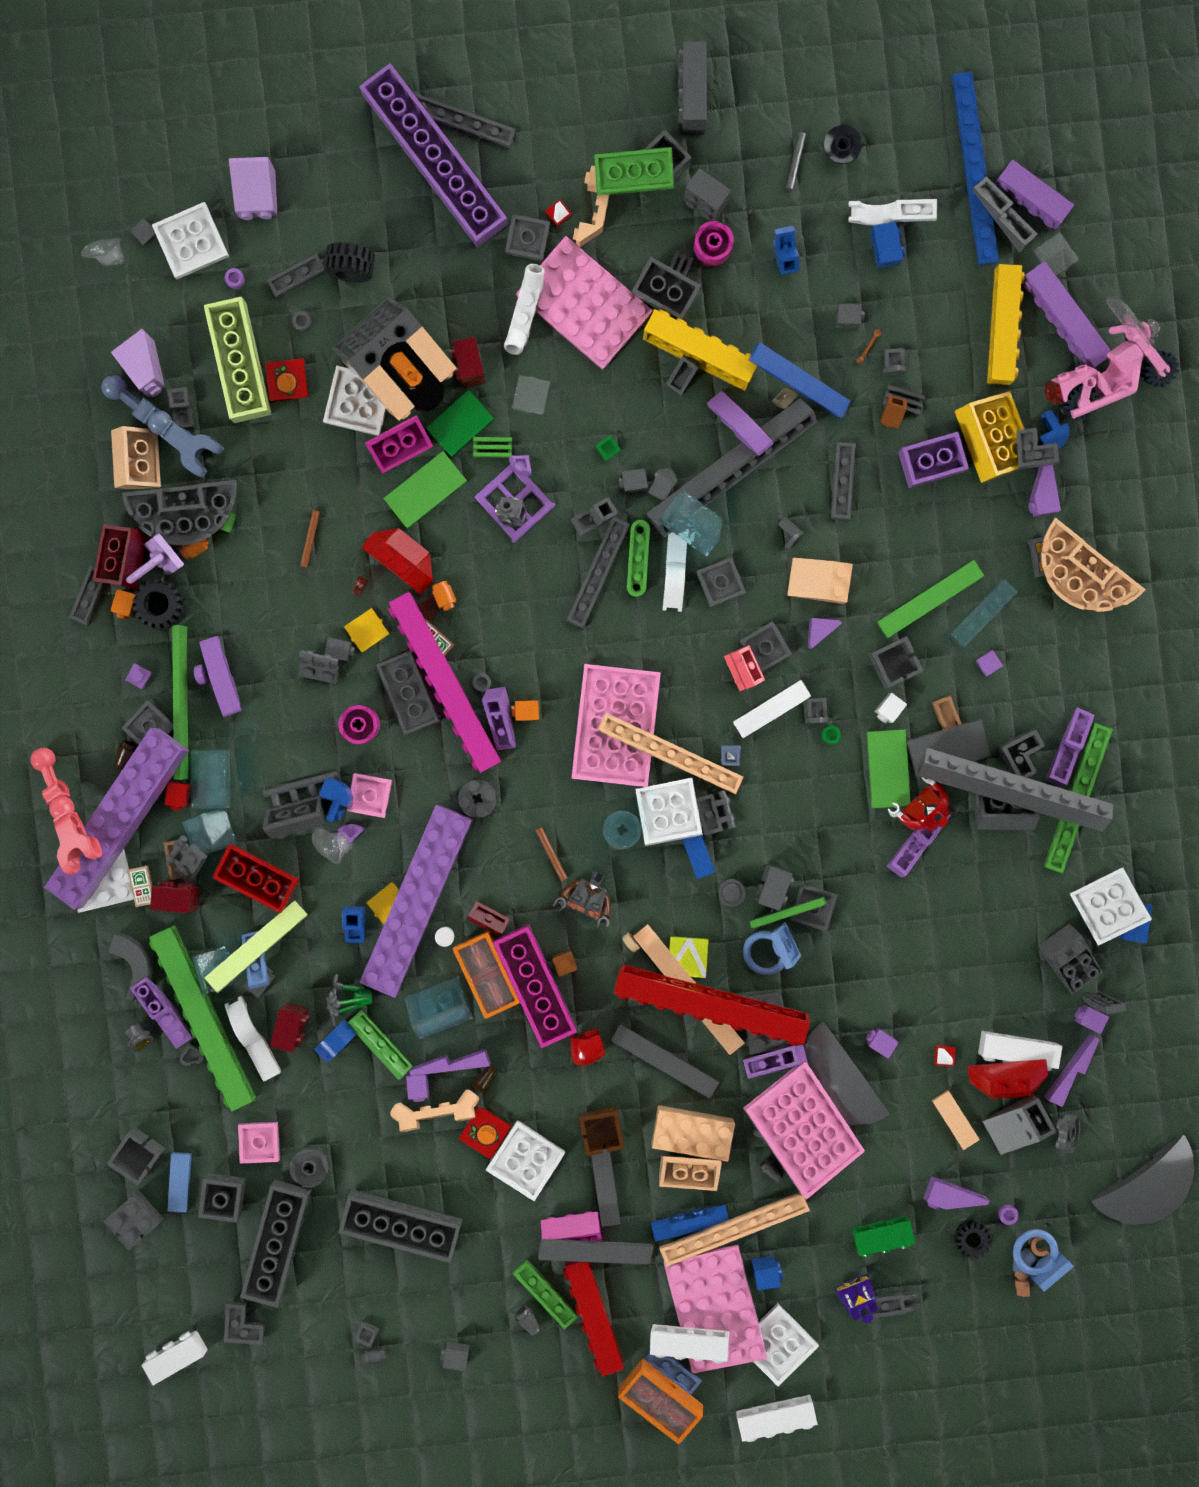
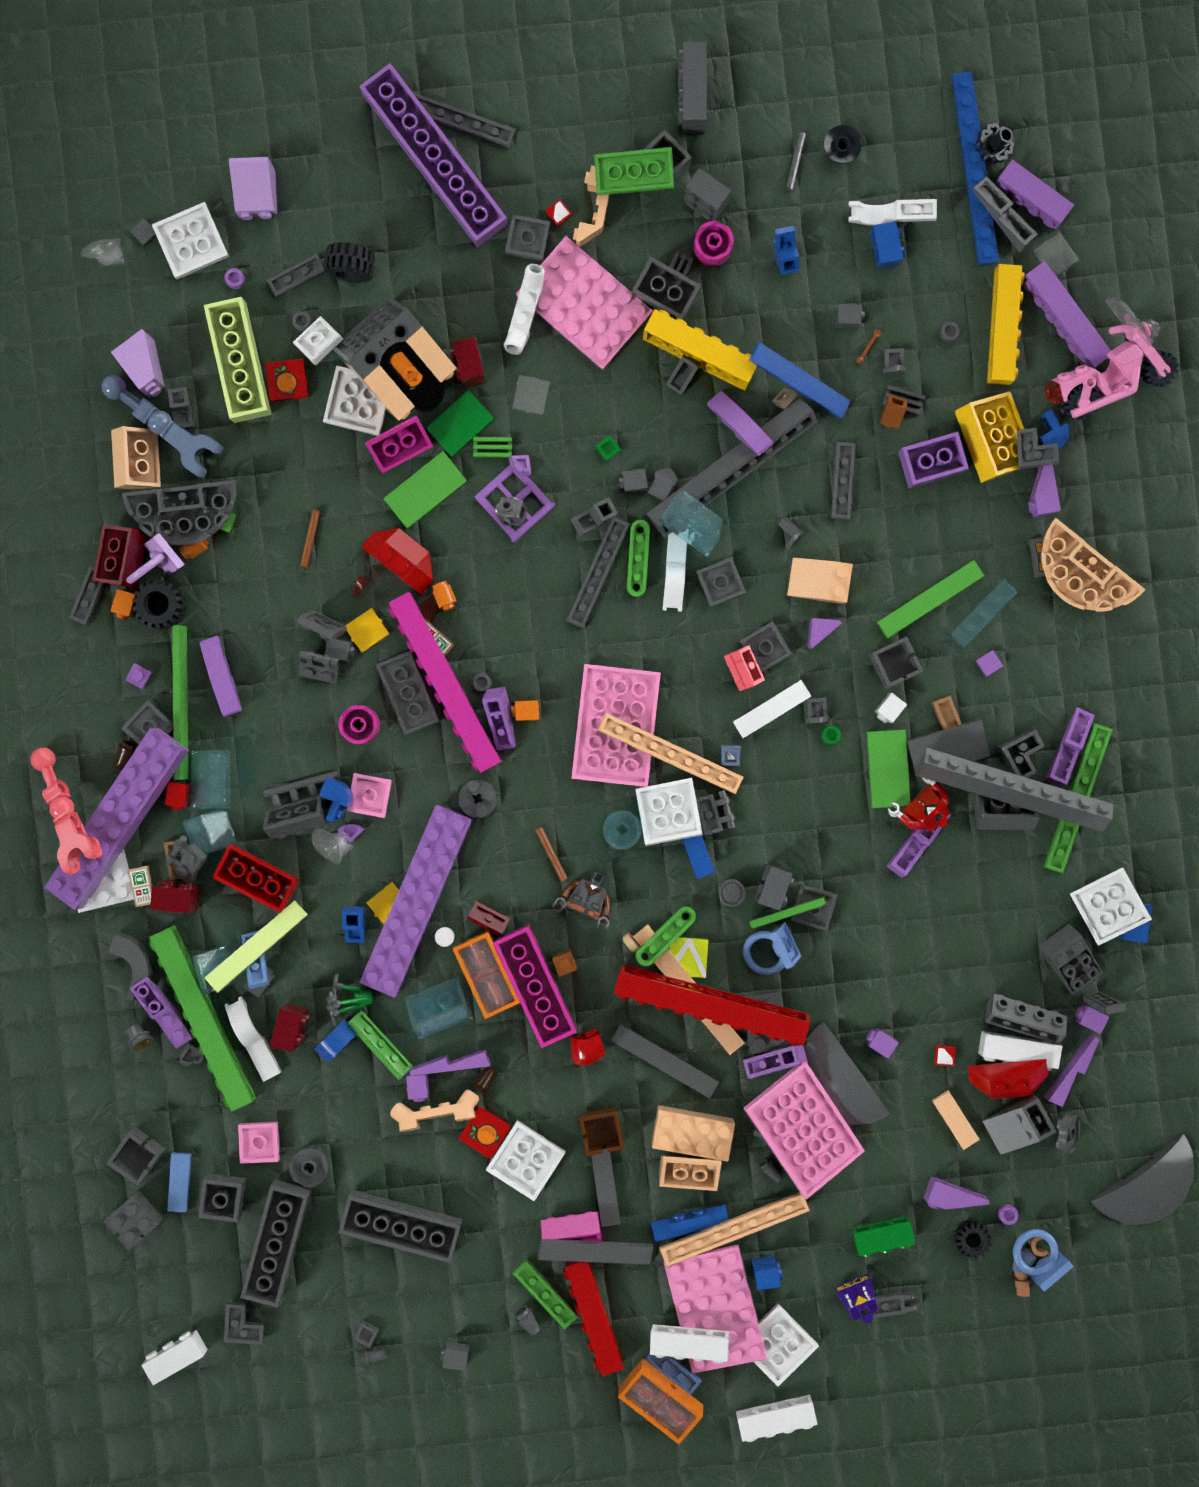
(200, 674): medium lavender tile -> none
(318, 340): none -> white tile
(321, 624): none -> dark grey plate
(665, 936): none -> bright green plate
(949, 331): none -> dark grey tile
(995, 143): none -> black plant
(1026, 1018): none -> dark grey brick

